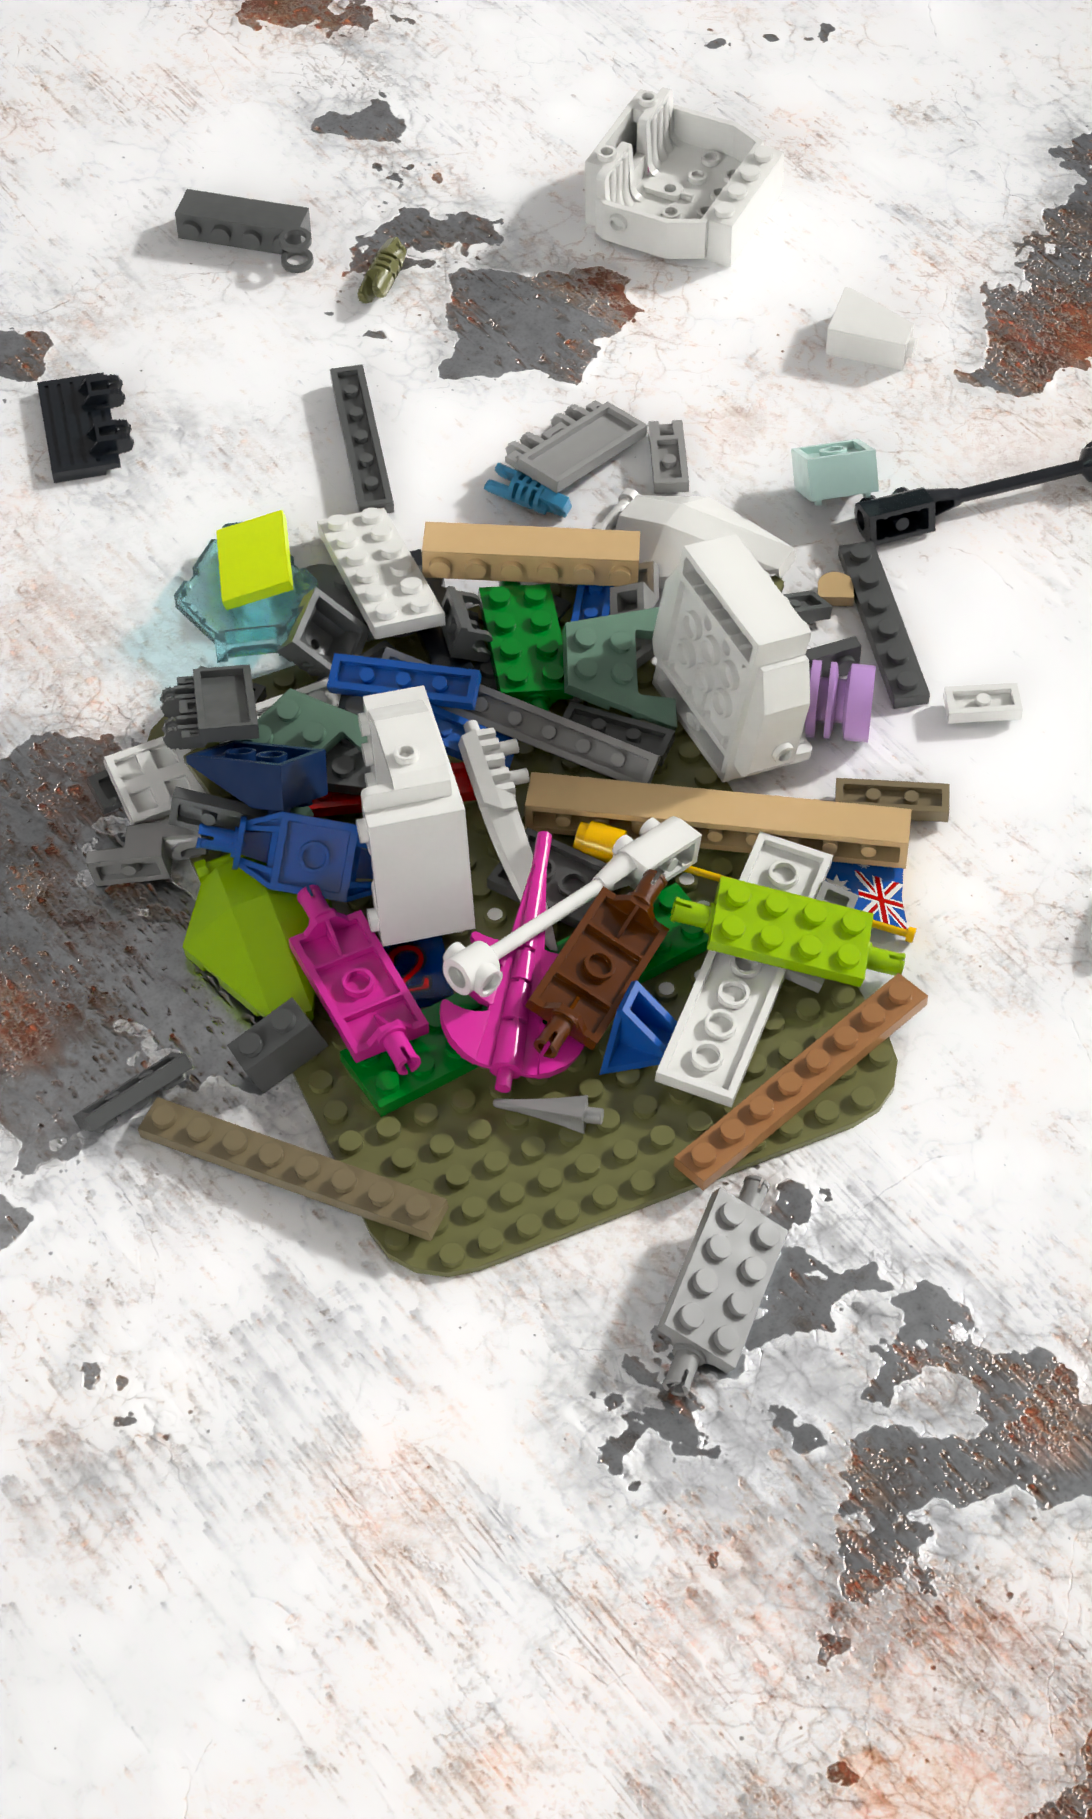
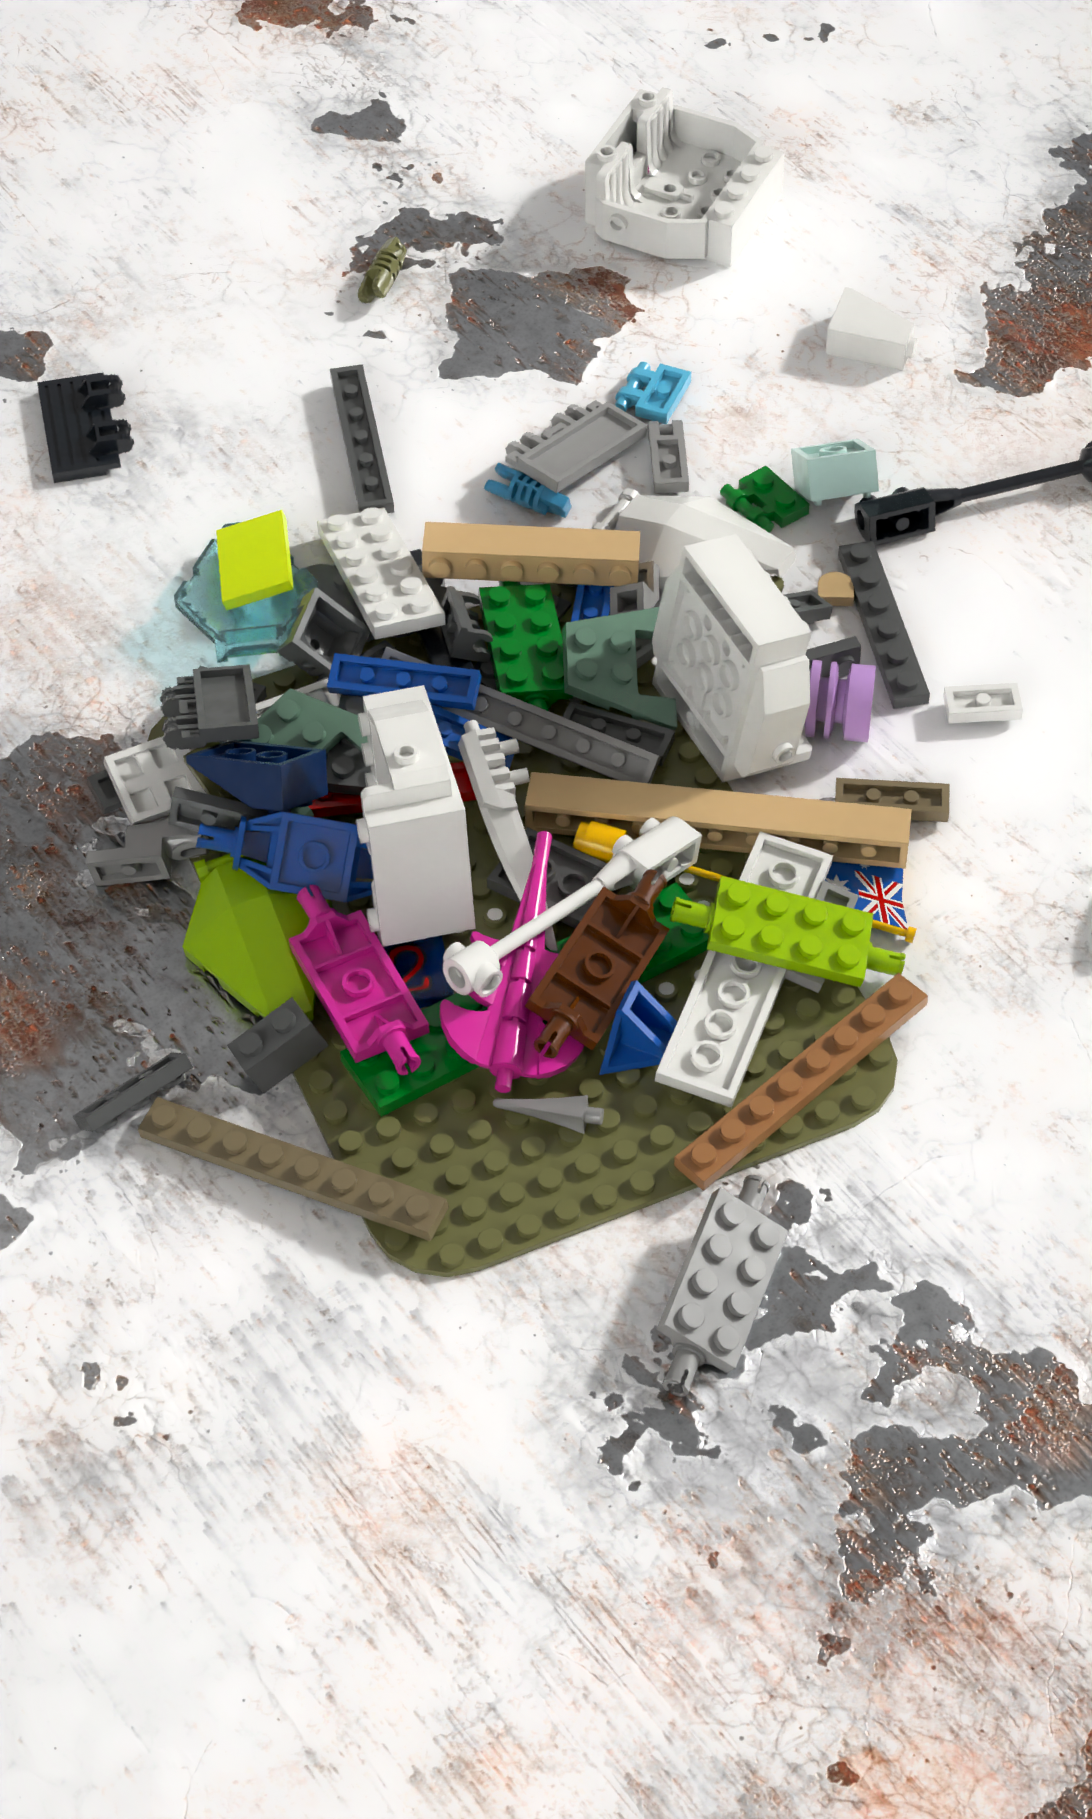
(246, 225): dark grey hinge -> none
(661, 395): none -> medium azure plate
(772, 498): none -> green plate

